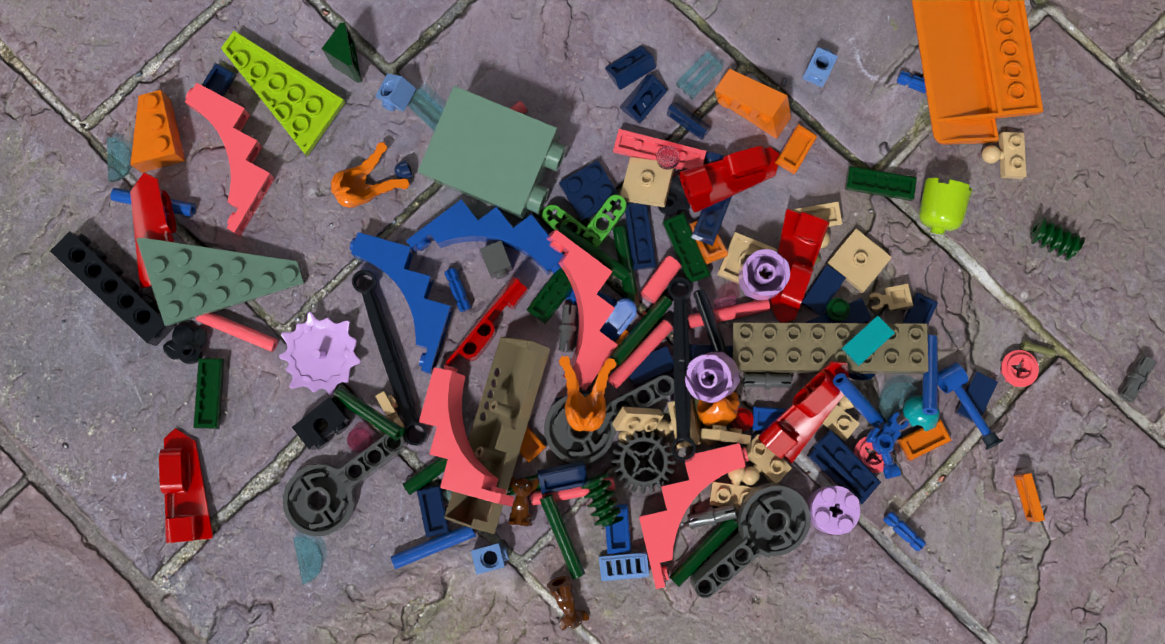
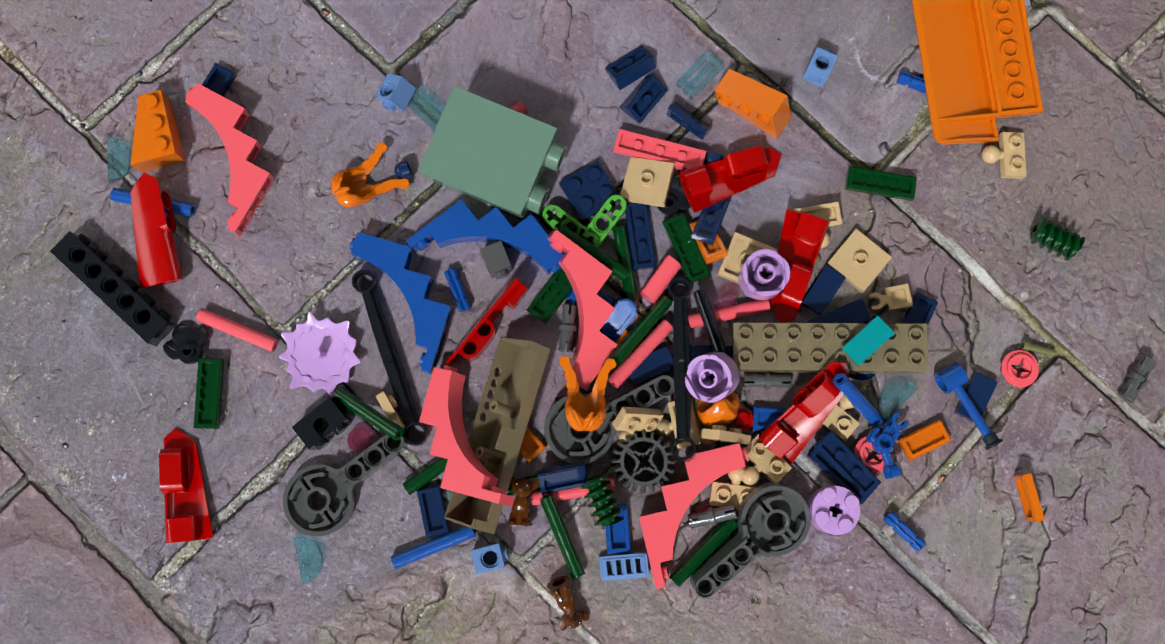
(204, 280): sand green wing -> none
(293, 98): lime wing -> none
(342, 52): dark green slope -> none
(667, 157): clear pink tile -> none
(796, 149): orange tile -> none
(838, 309): dark green plate -> none
(913, 412): teal hair -> none
(930, 379): blue piece -> none
(944, 205): lime cylinder -> none

